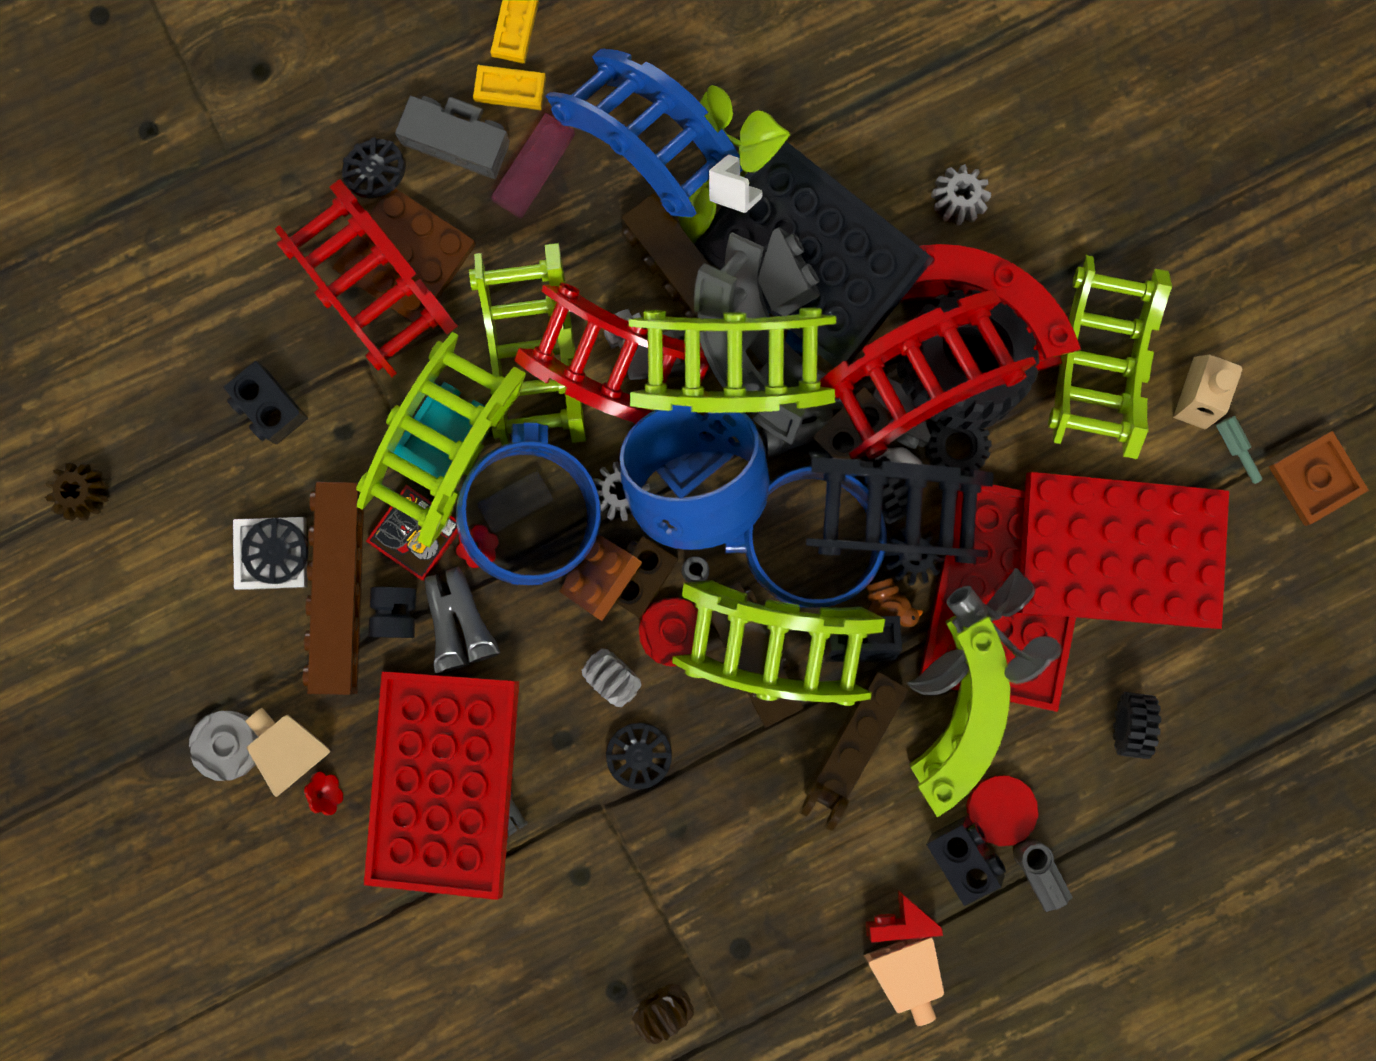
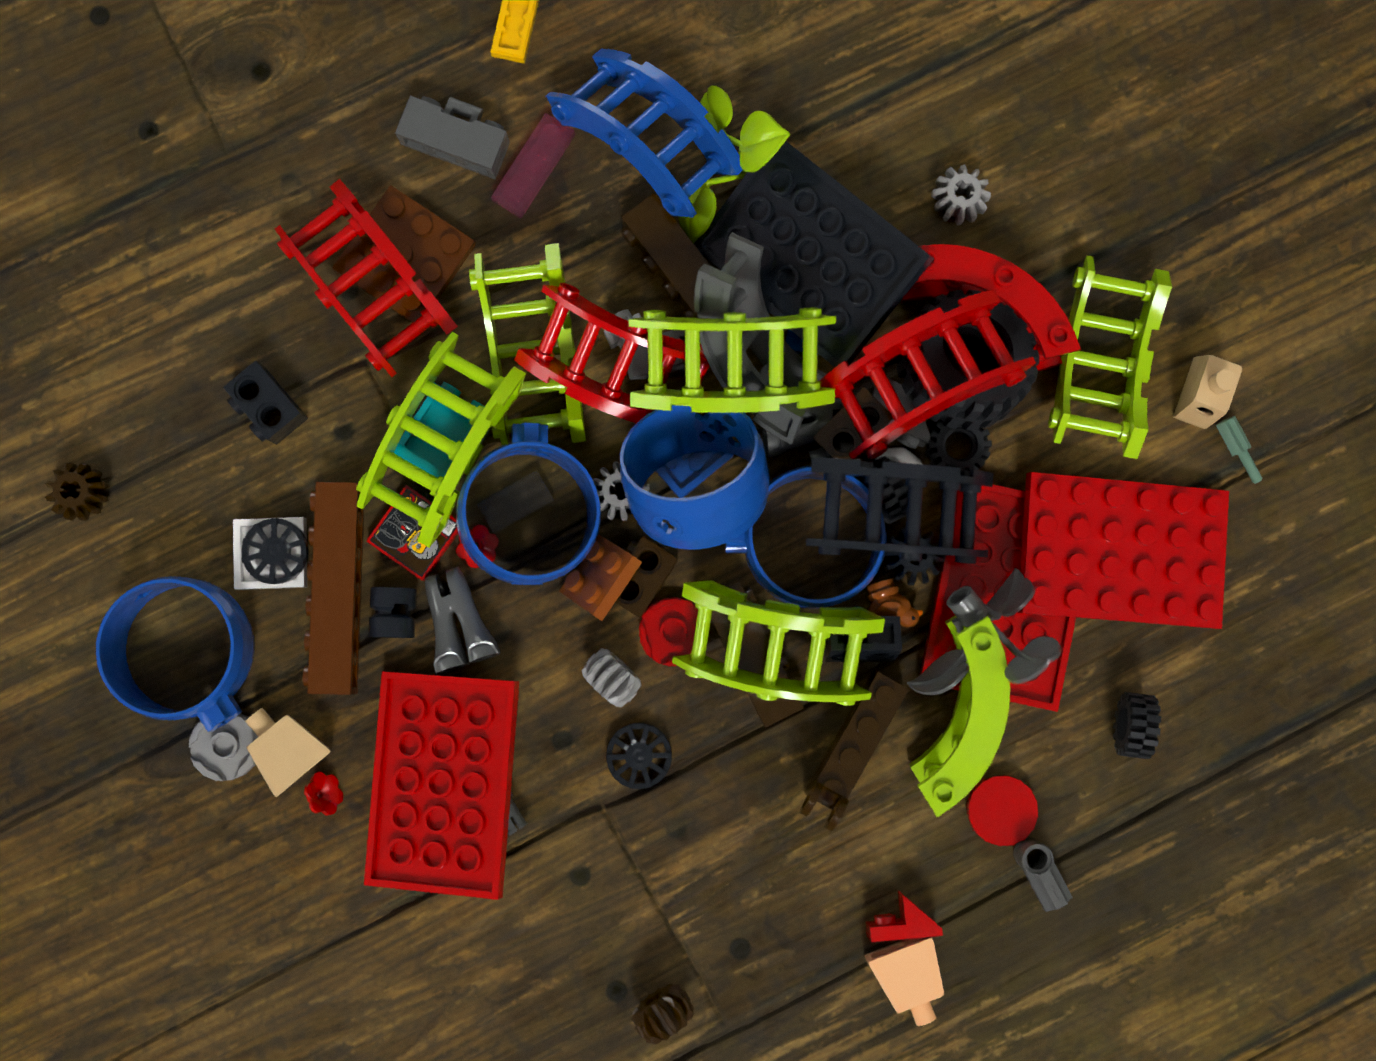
(112, 663): none -> blue cylinder
(373, 168): black wheel -> none
(509, 87): yellow plate -> none
(695, 561): dark grey pin -> none
(730, 188): white panel -> none
(785, 276): dark grey slope -> none
(958, 862): black brick -> none
(1318, 478): dark orange plate -> none

